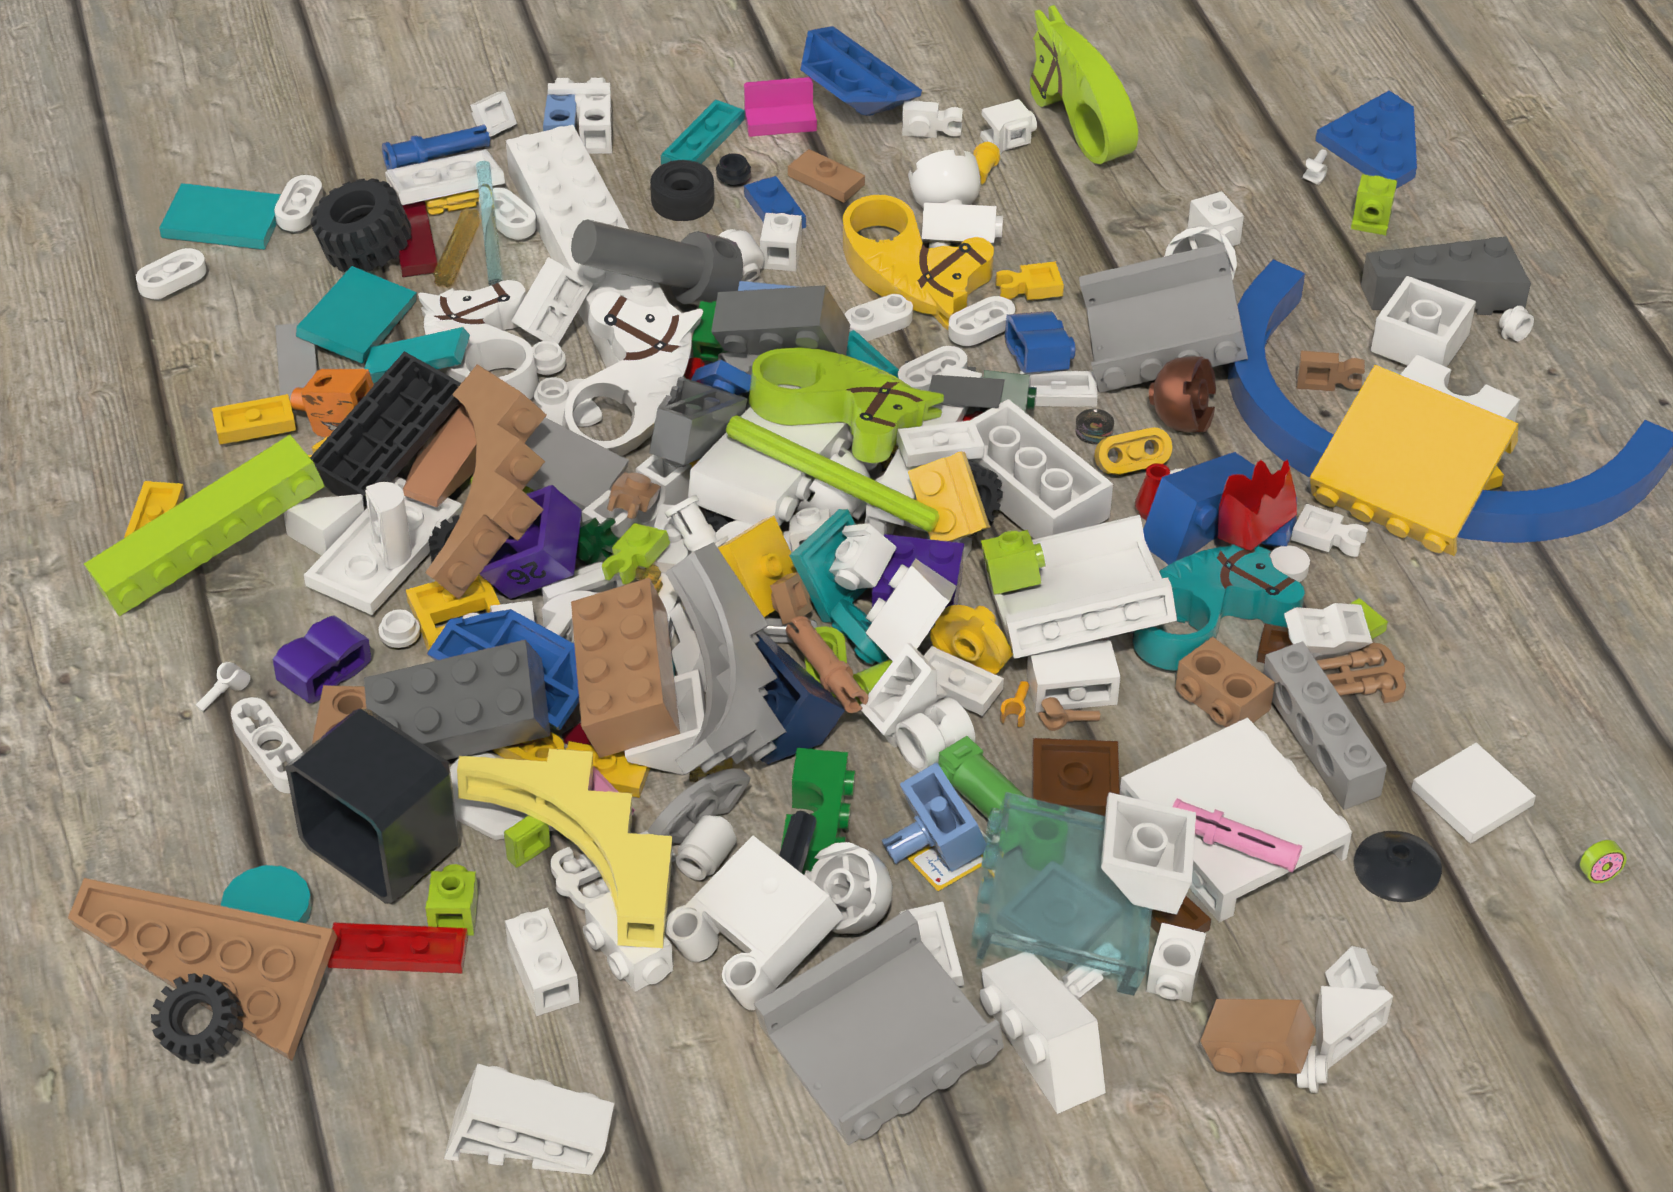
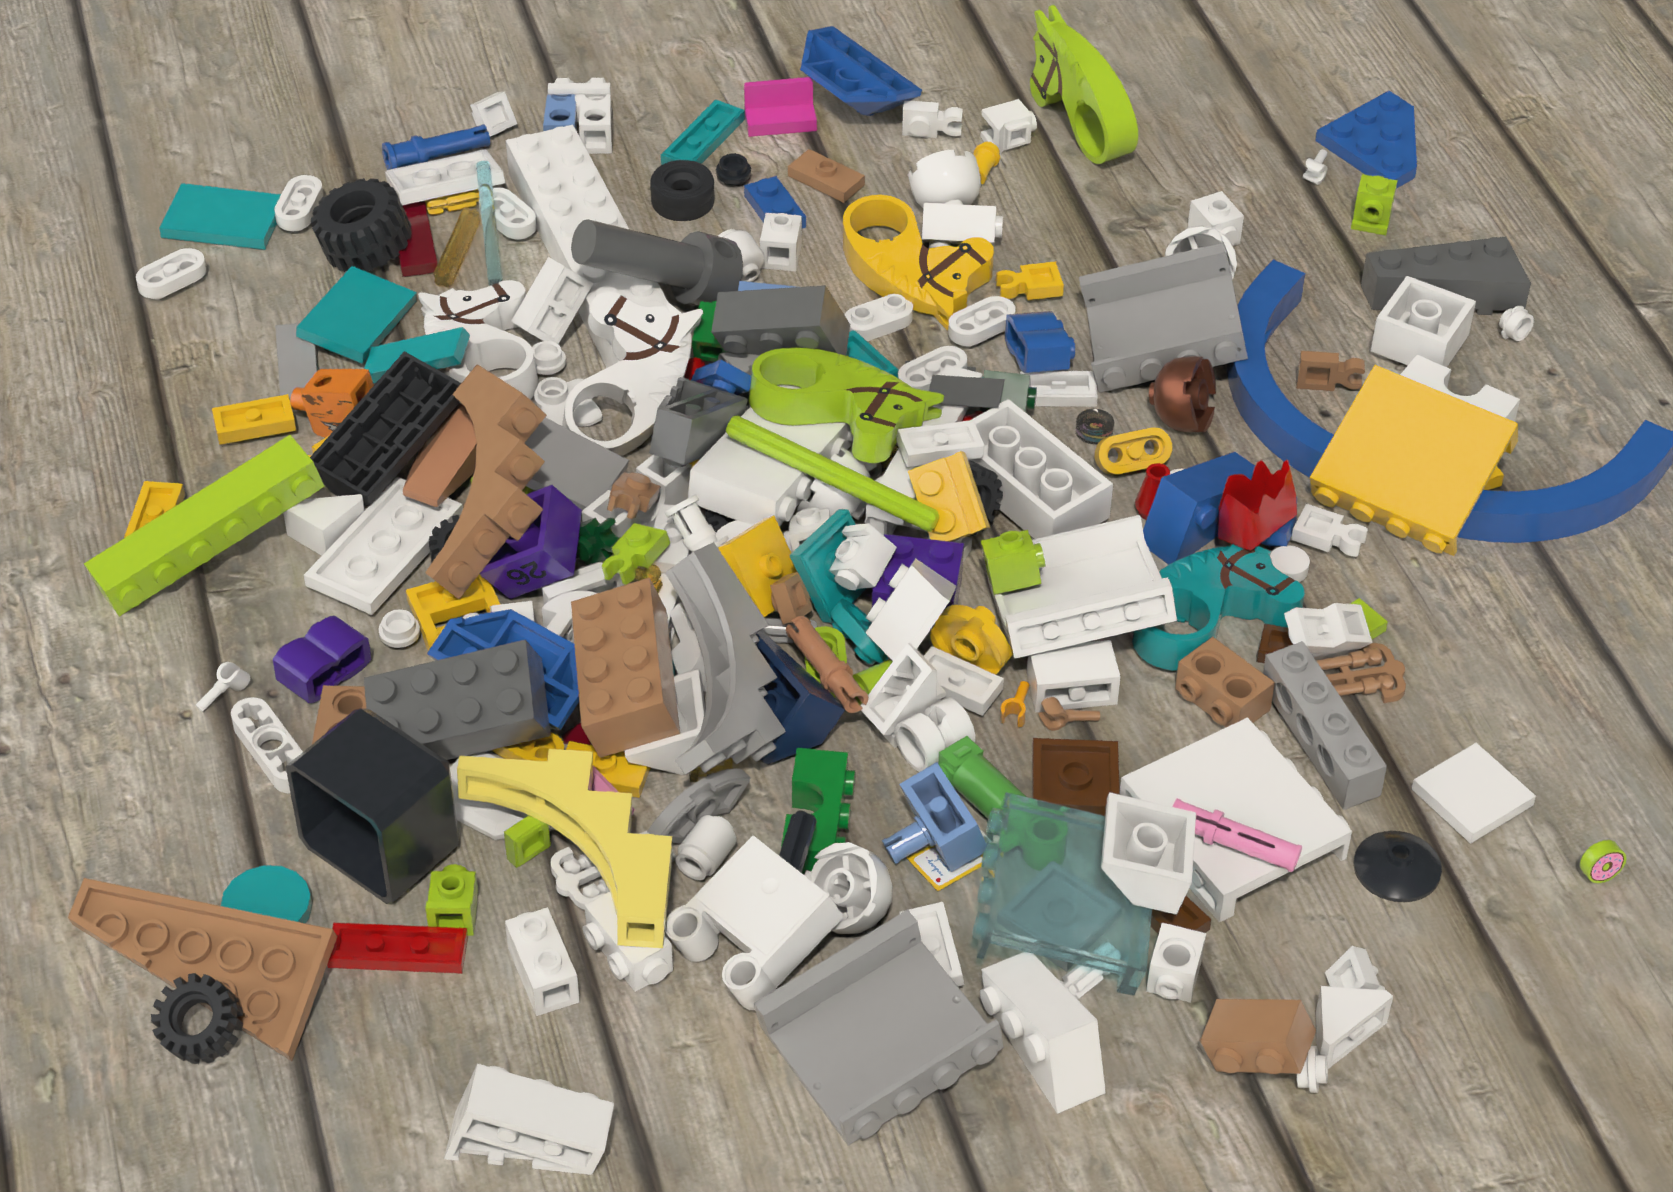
(389, 523): white brick -> none

